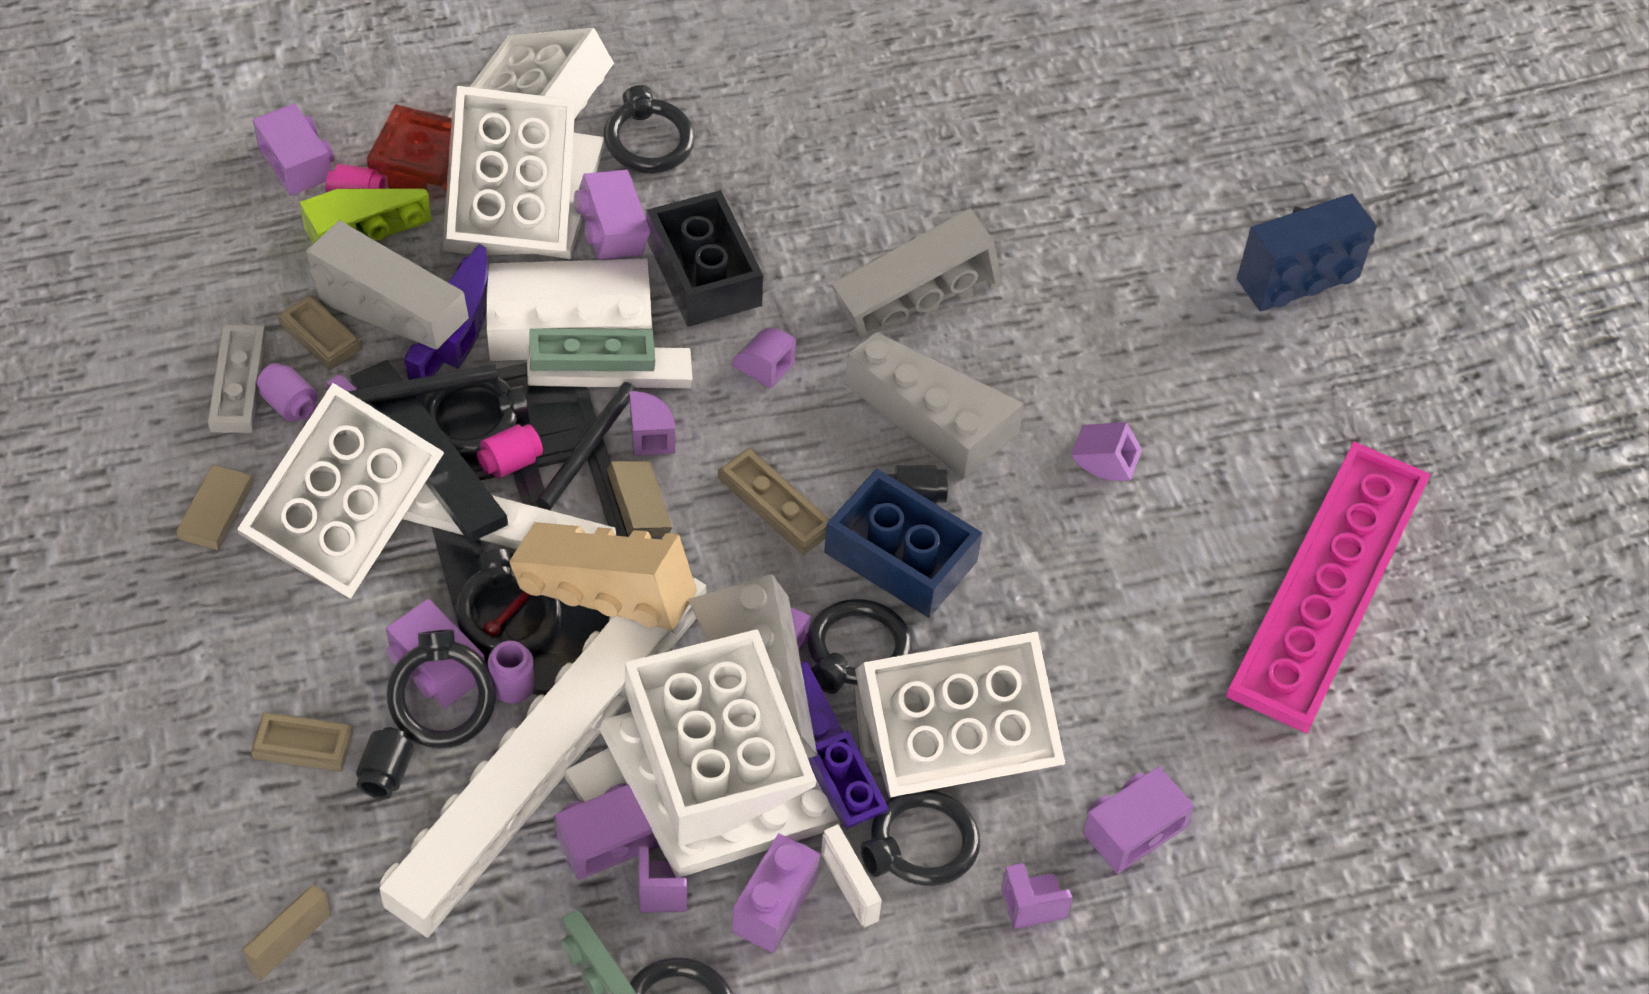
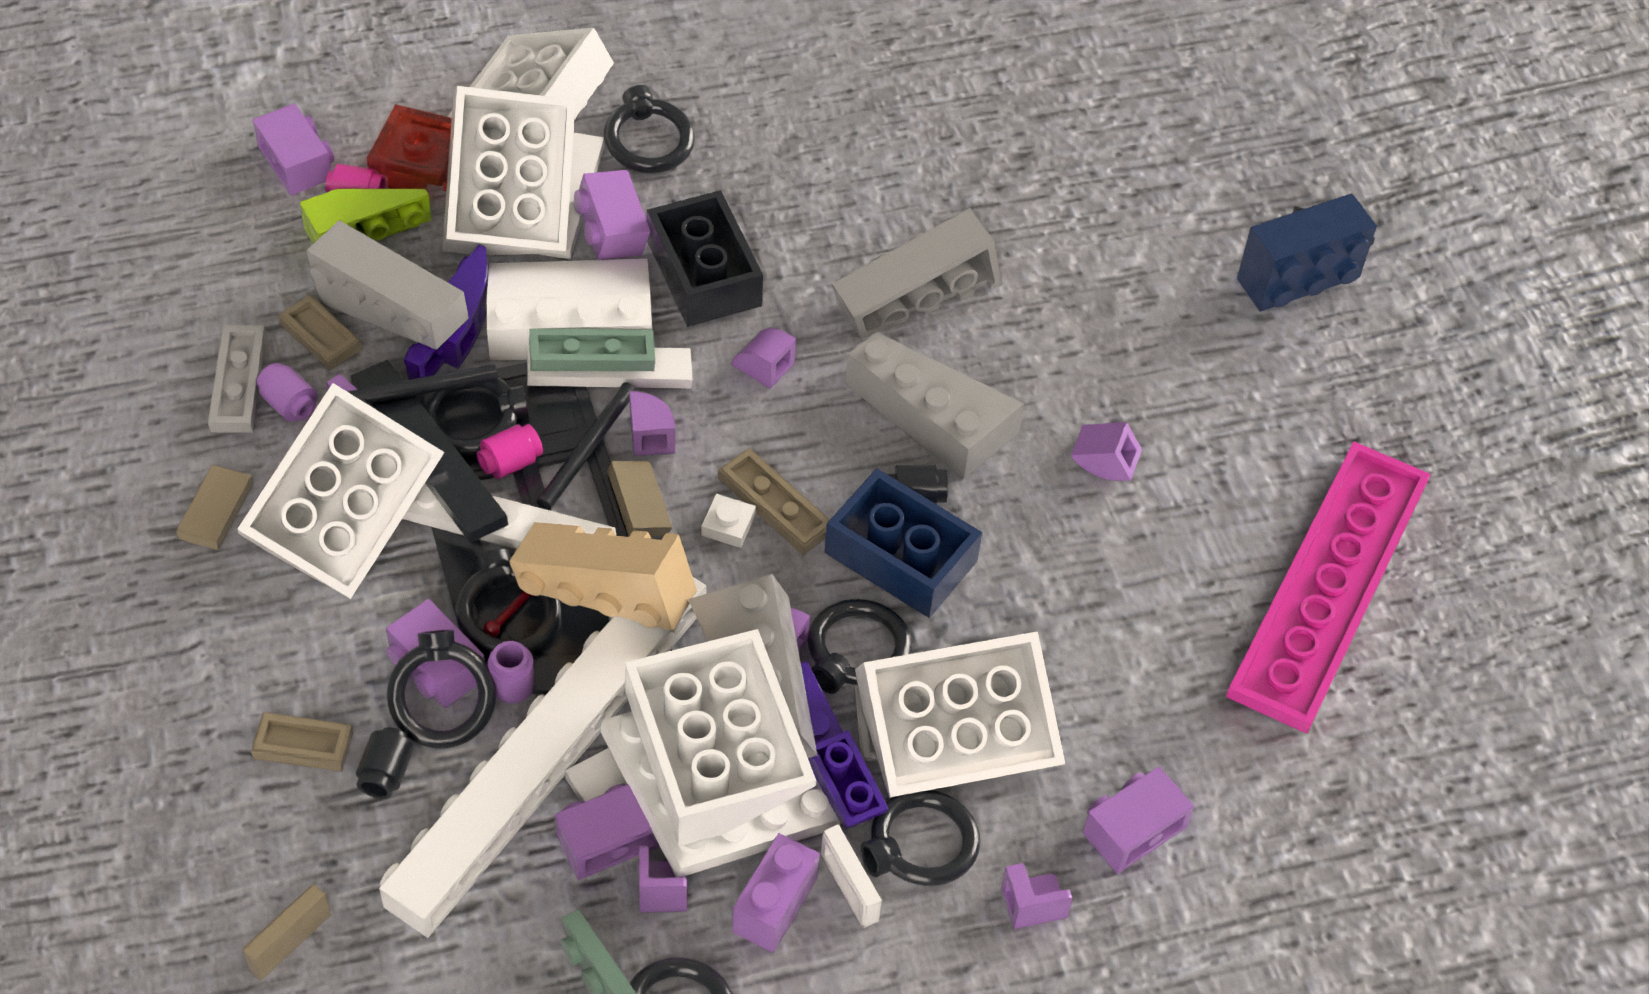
(728, 520): none -> white plate

